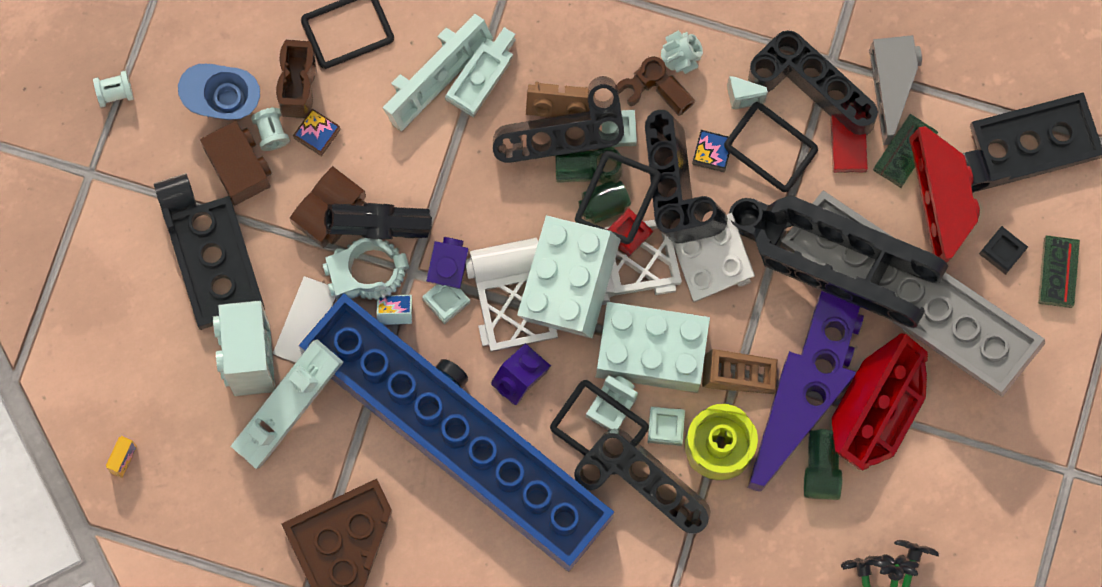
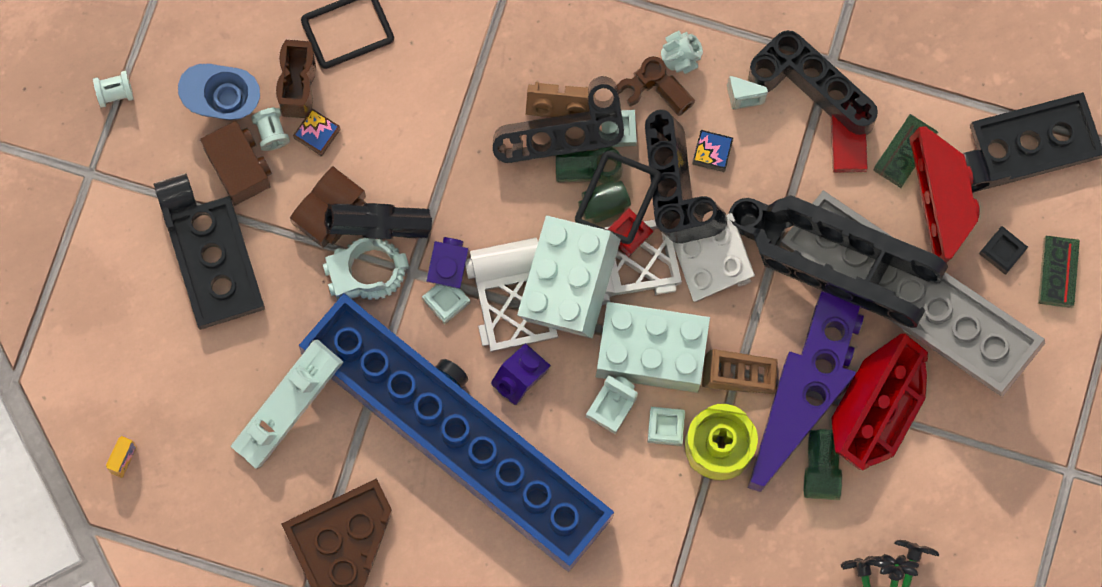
(246, 348): light aqua brick -> none
(308, 308): white sticker -> none
(395, 309): tile -> none
(437, 73): light aqua hinge -> none
(481, 73): light aqua hinge -> none
(585, 383): black piece -> none
(647, 486): black beam -> none
(814, 148): black piece -> none
(893, 70): light grey slope -> none

